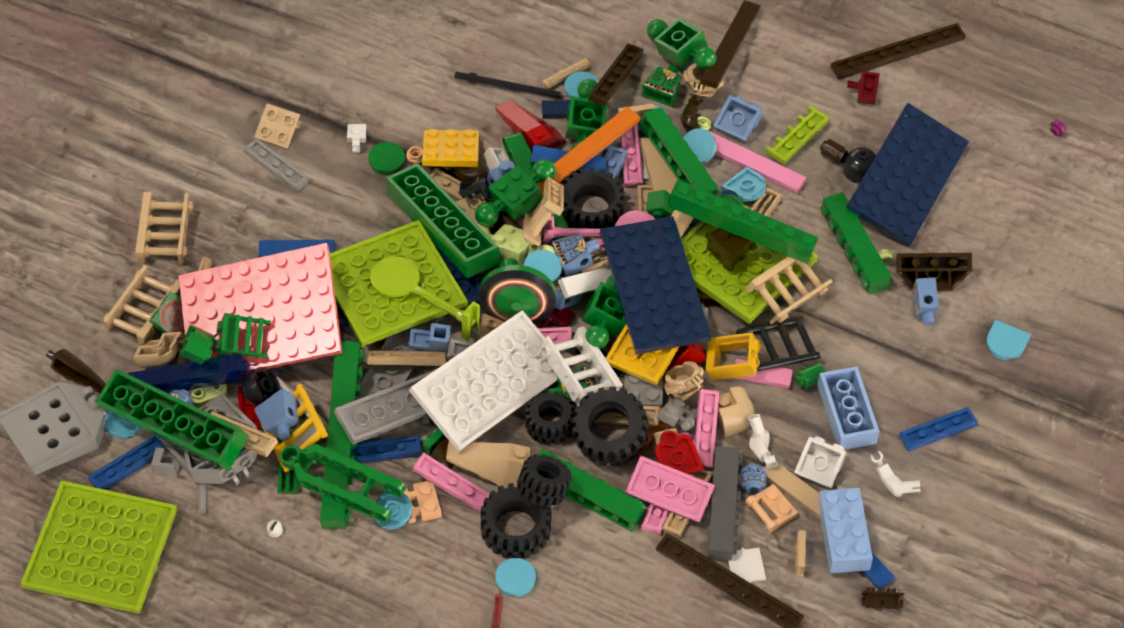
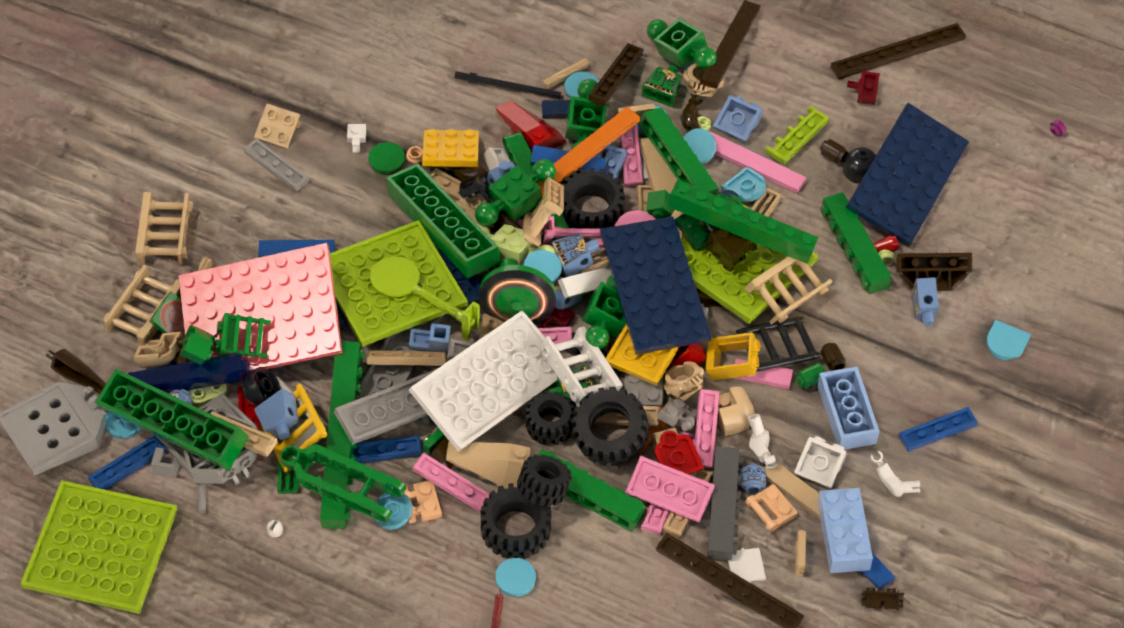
(694, 231): none -> dark green plate
(833, 356): none -> dark brown brick
(888, 243): none -> red cone

